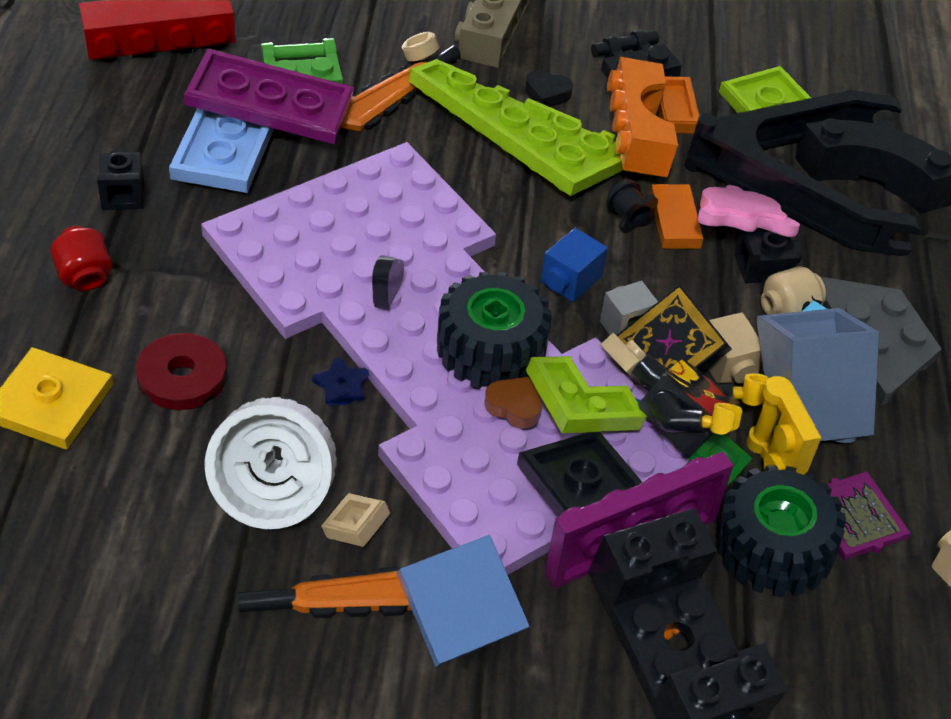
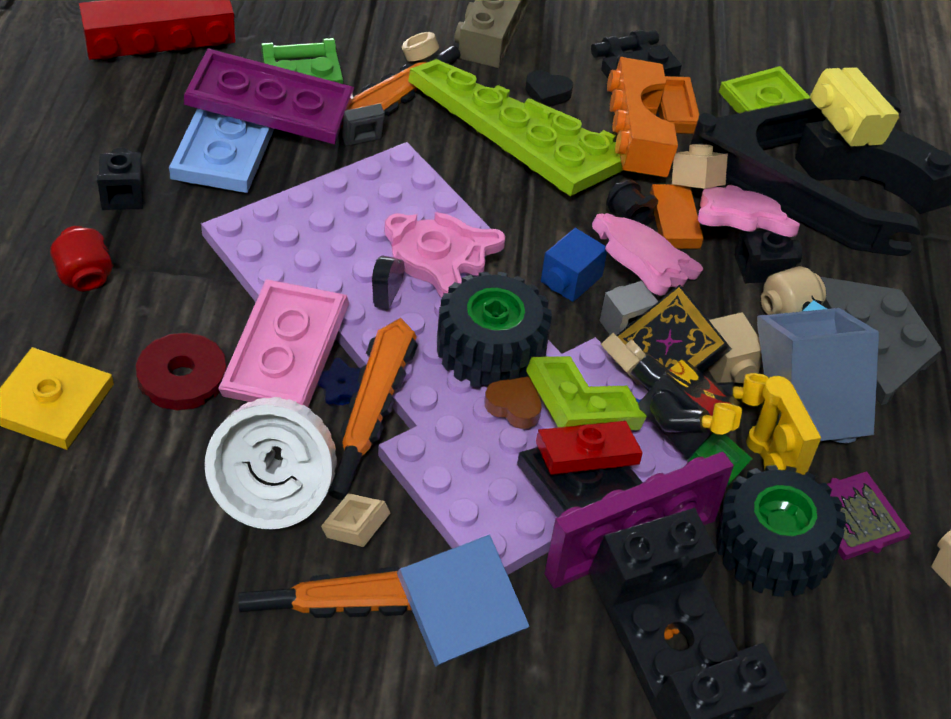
(284, 343): none -> bright pink tile
(362, 124): none -> dark grey tile
(378, 380): none -> orange sword
(440, 247): none -> bright pink tile
(588, 447): none -> red plate
(646, 253): none -> bright pink tile
(699, 167): none -> tan plate
(854, 106): none -> light yellow brick

